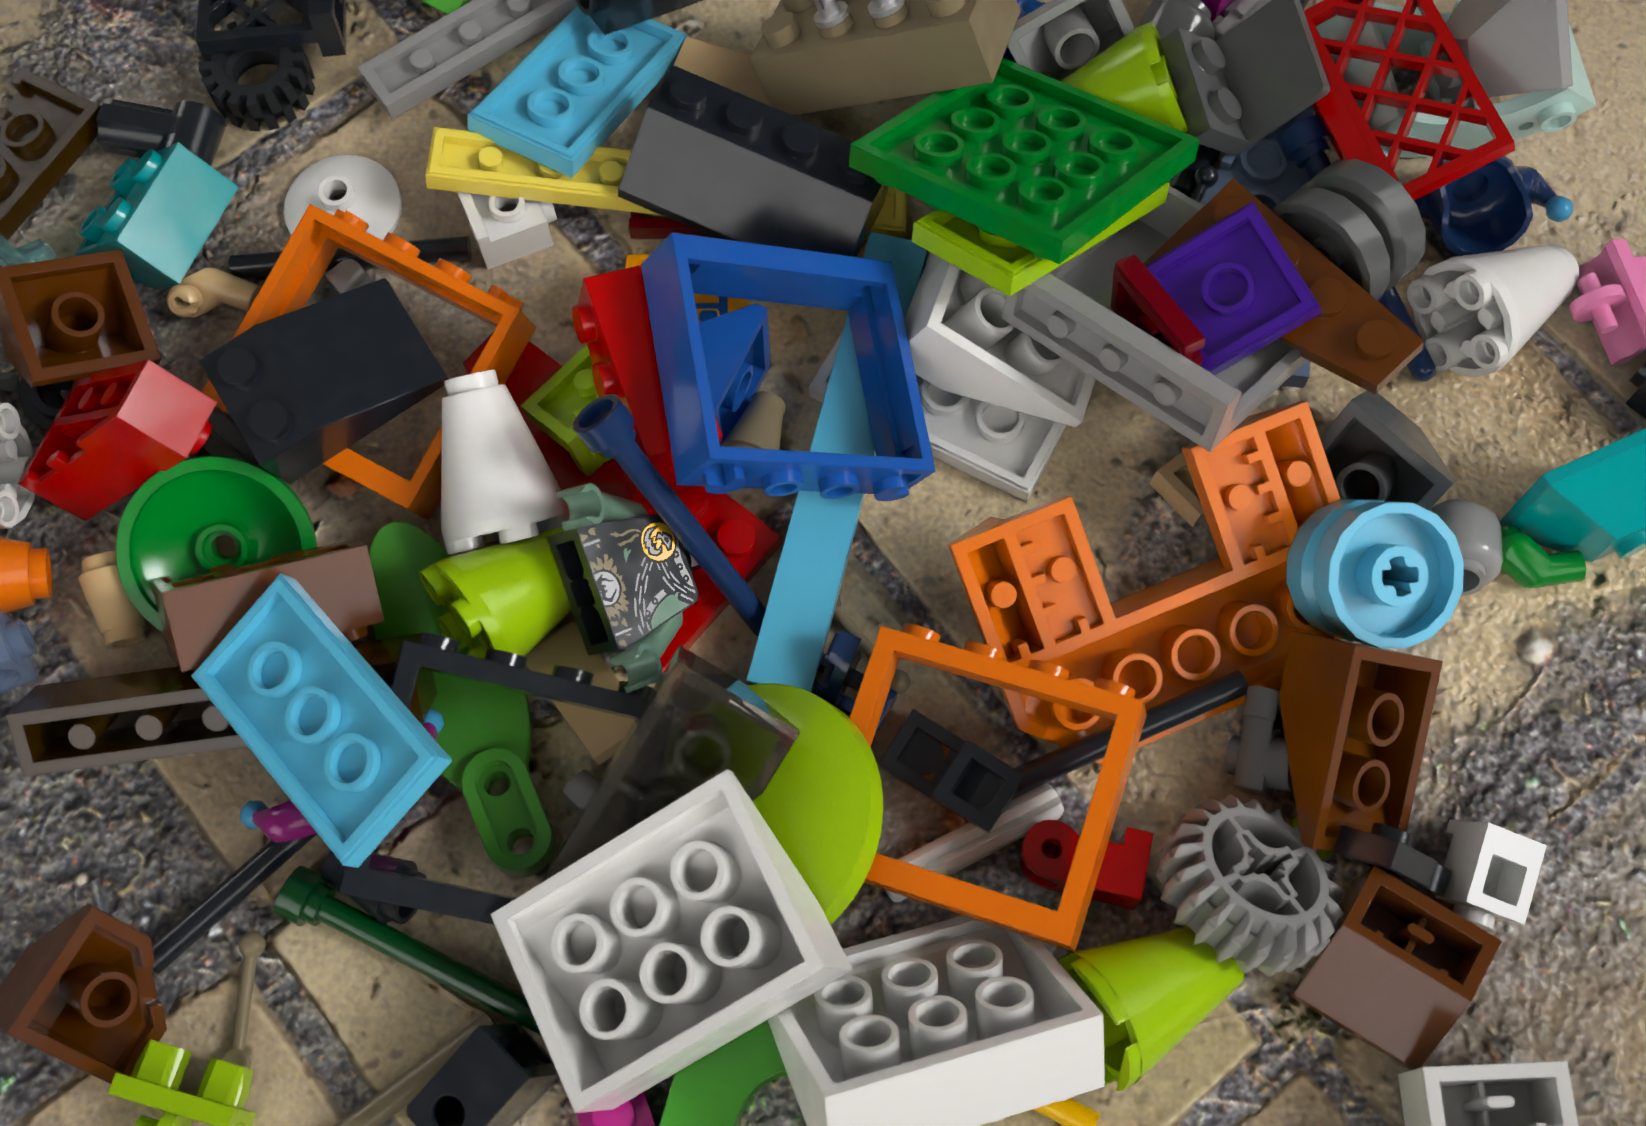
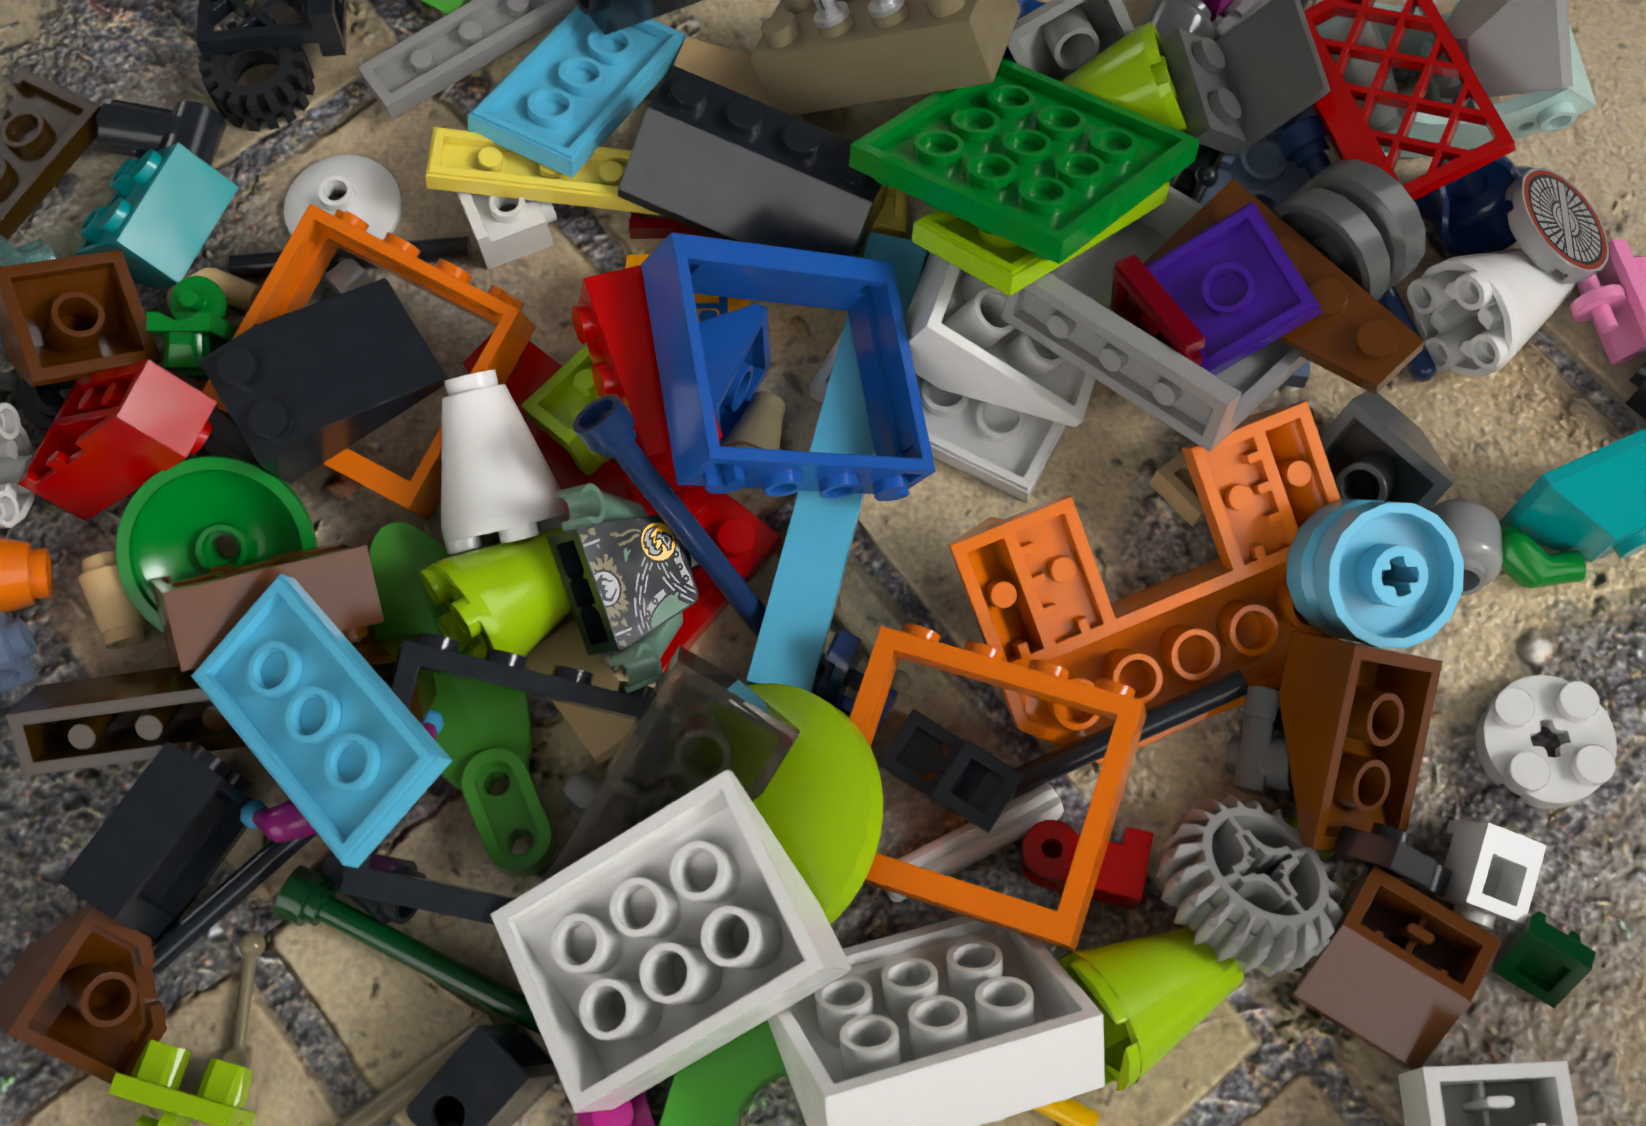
(162, 840): none -> black window
(198, 328): none -> green hips
(1544, 960): none -> dark green tile
(1557, 225): none -> tile
(1569, 711): none -> white plate

